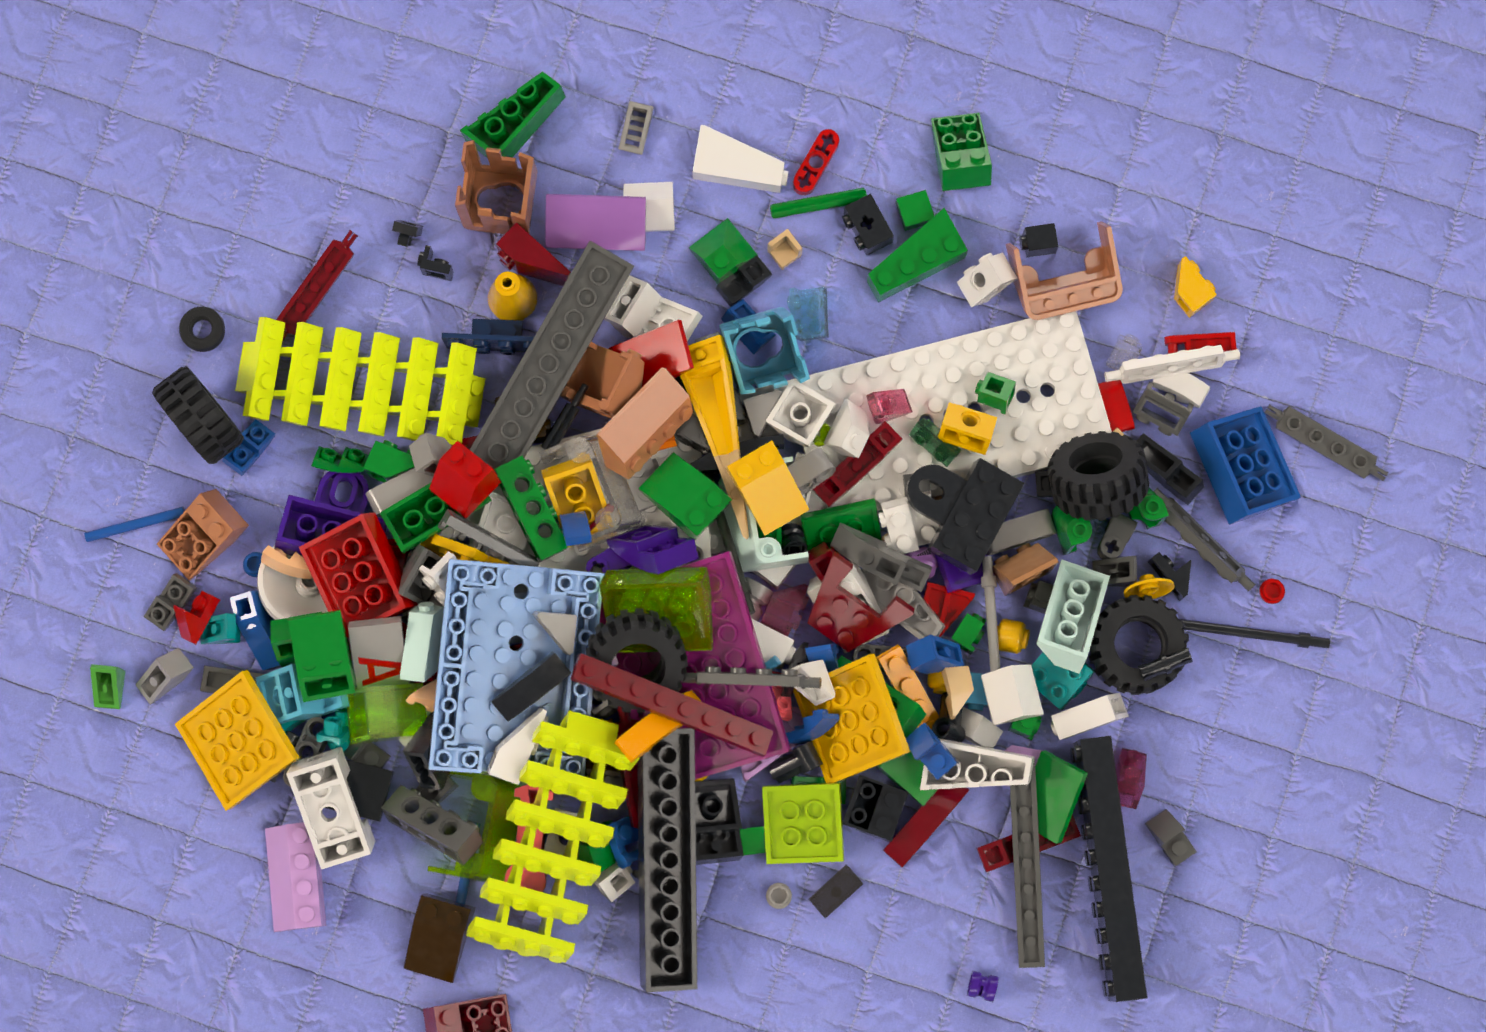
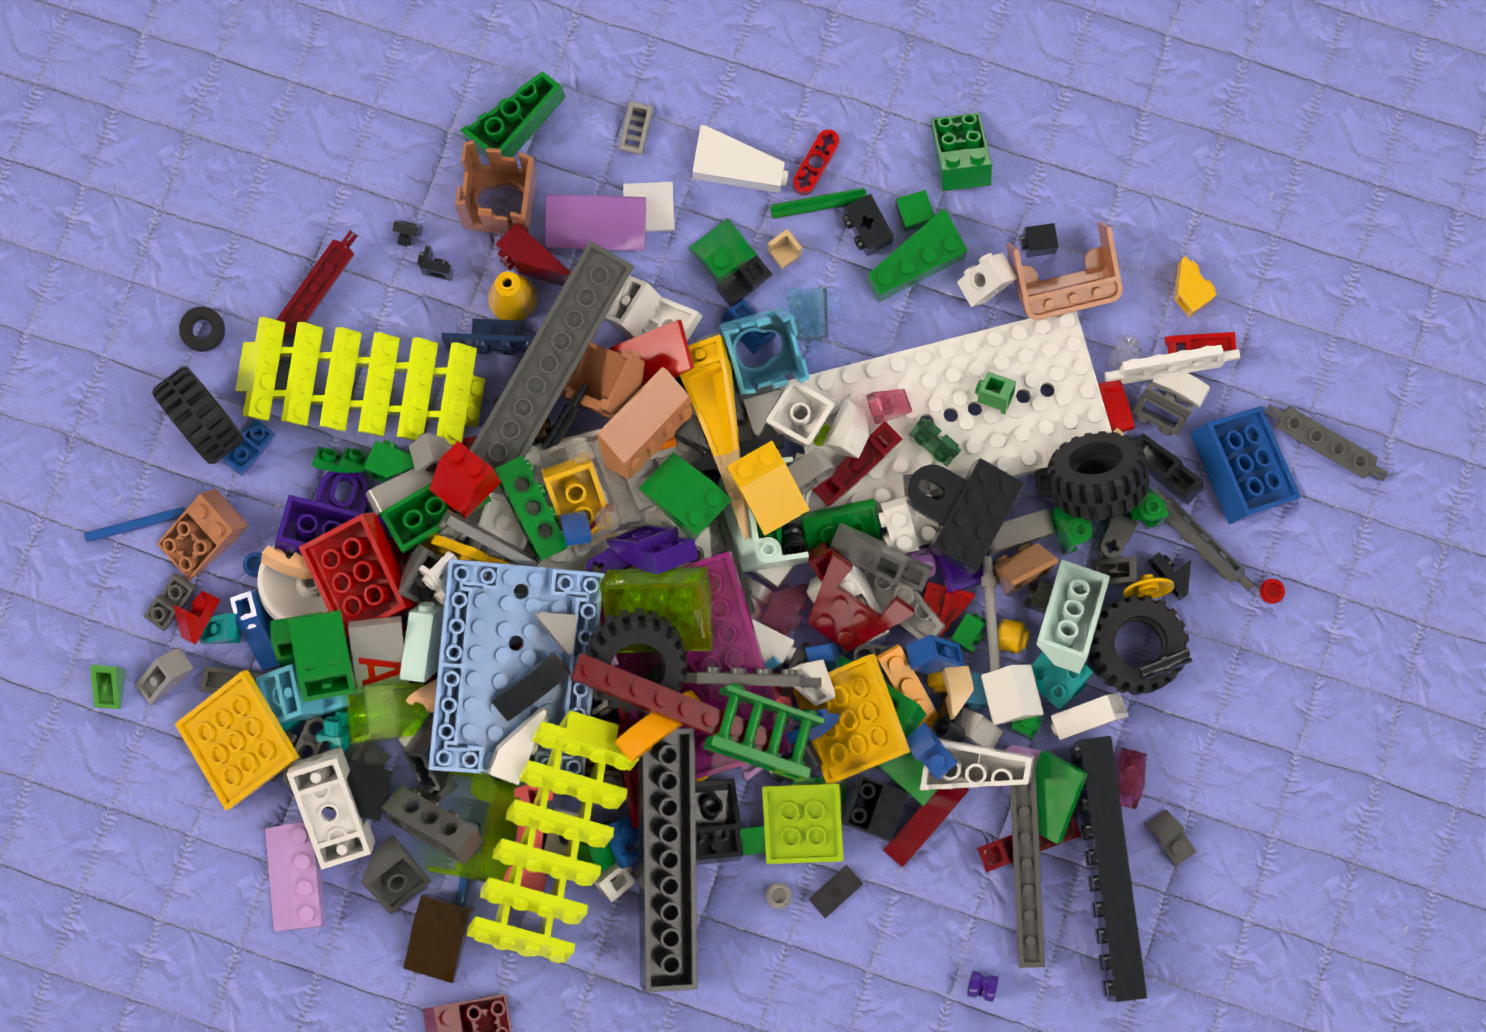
(393, 875): none -> dark grey slope
(746, 751): none -> green fence
(967, 428): yellow brick -> none
(1302, 639): black bar -> none

